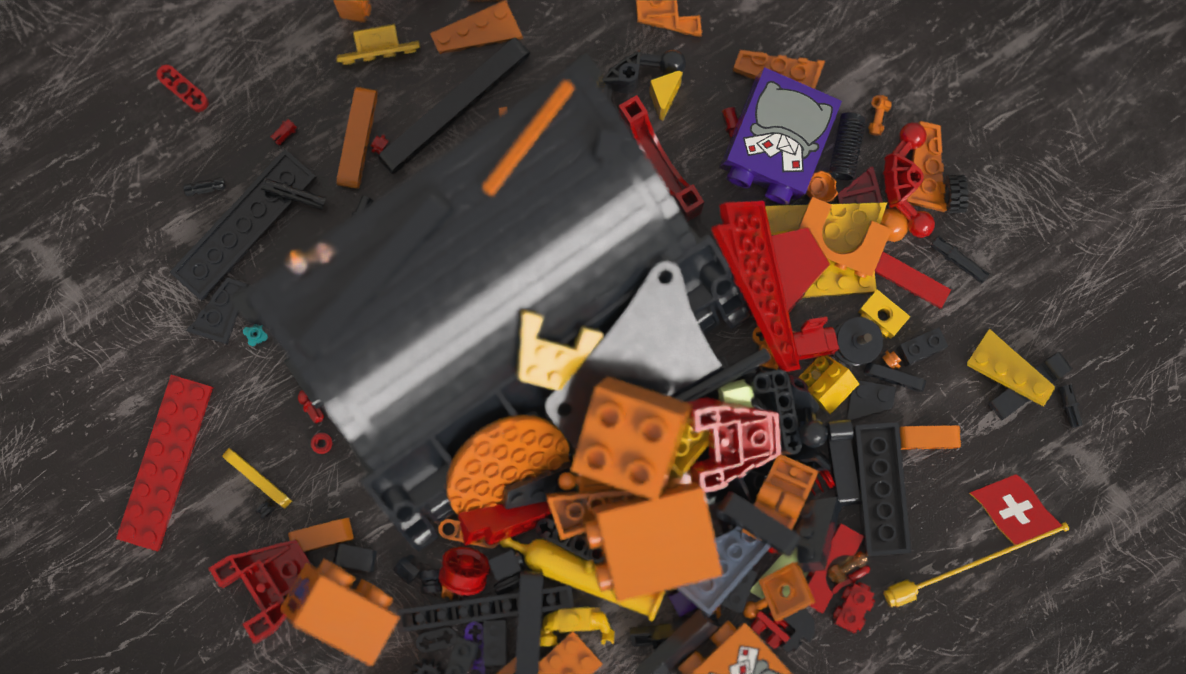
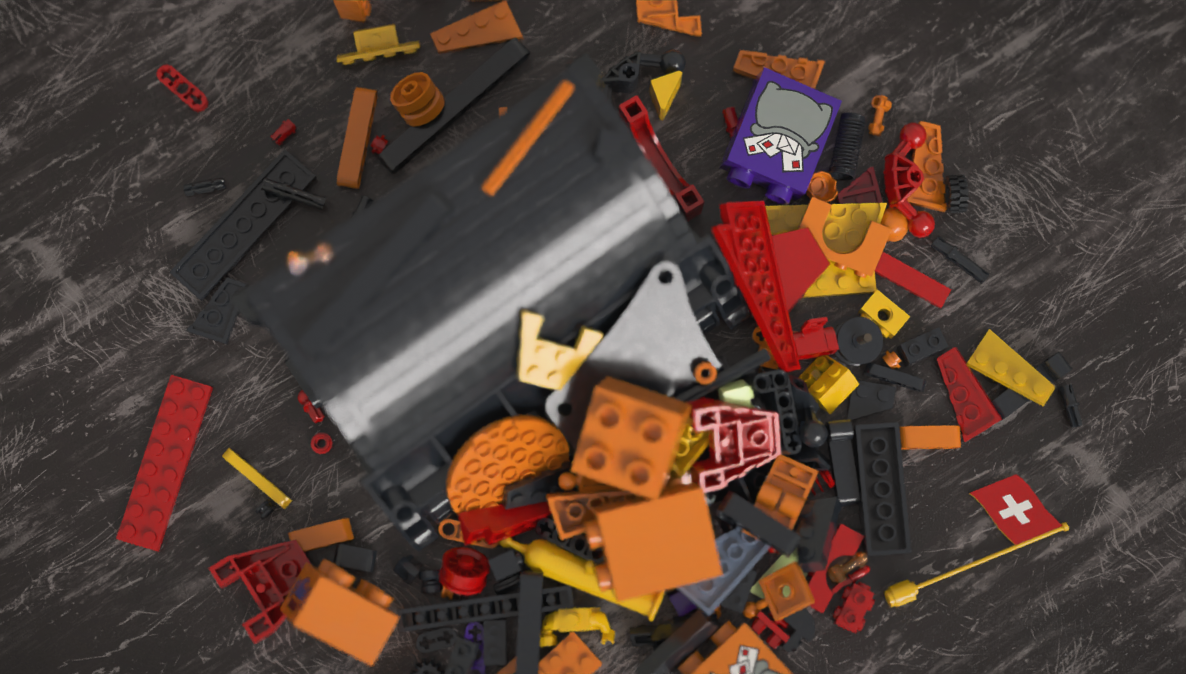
(253, 340): teal plate -> none
(417, 99): none -> orange wheel
(712, 373): none -> orange plate
(971, 403): none -> red wing

